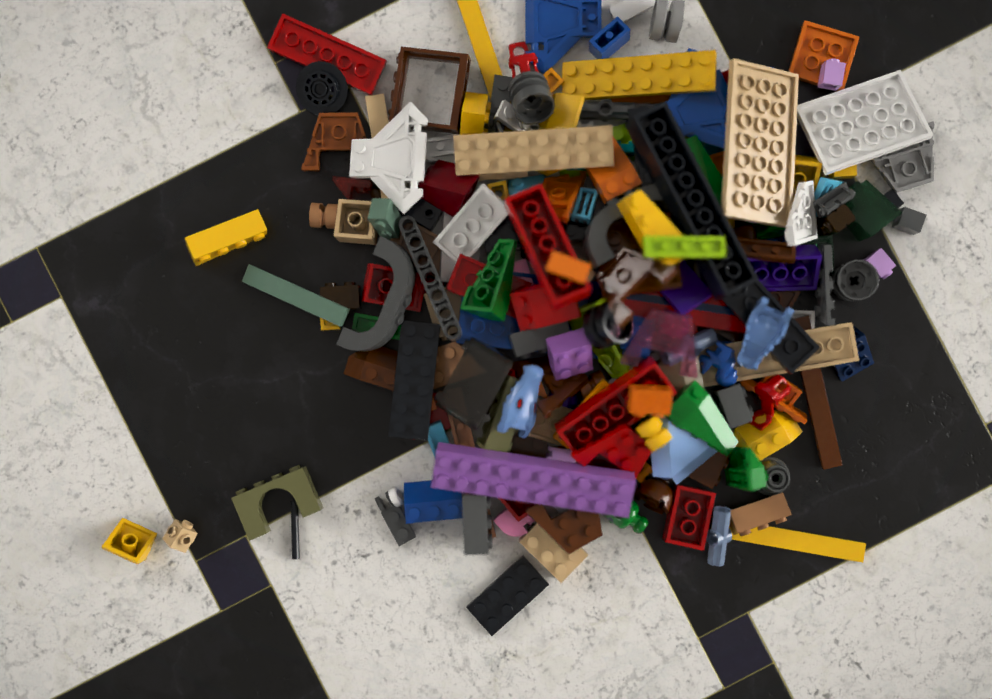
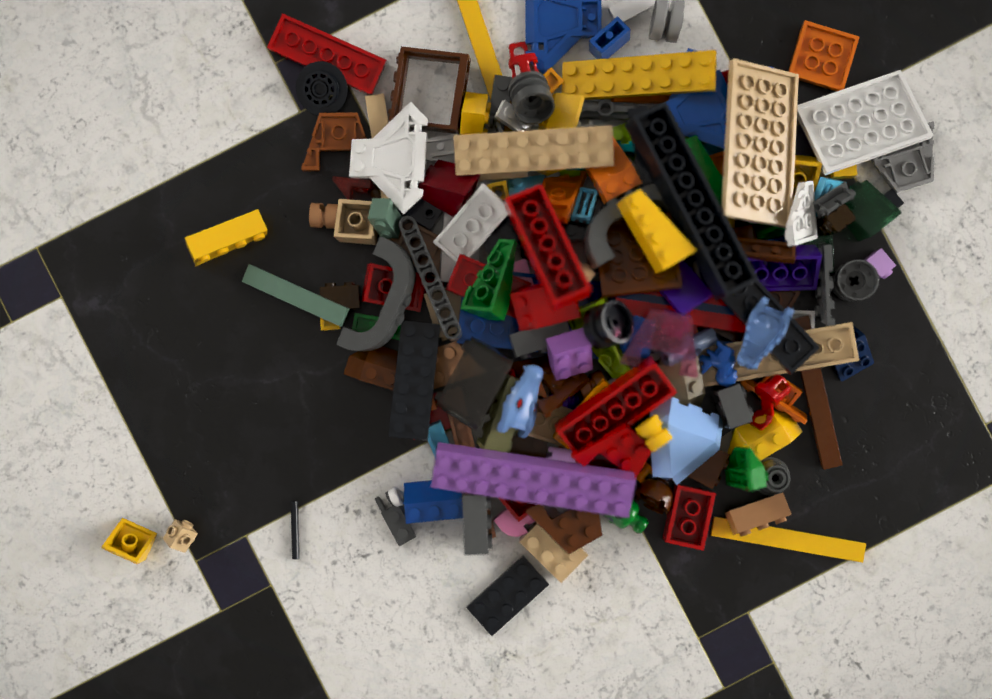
(249, 503): olive arch -> none
(568, 267): orange tile -> none
(624, 275): reddish brown wing -> none
(649, 400): orange brick -> none
(684, 247): lime plate -> none
(697, 413): green wedge -> none
(719, 536): sand blue piece -> none
(831, 74): lavender brick -> none
(909, 221): dark grey brick -> none

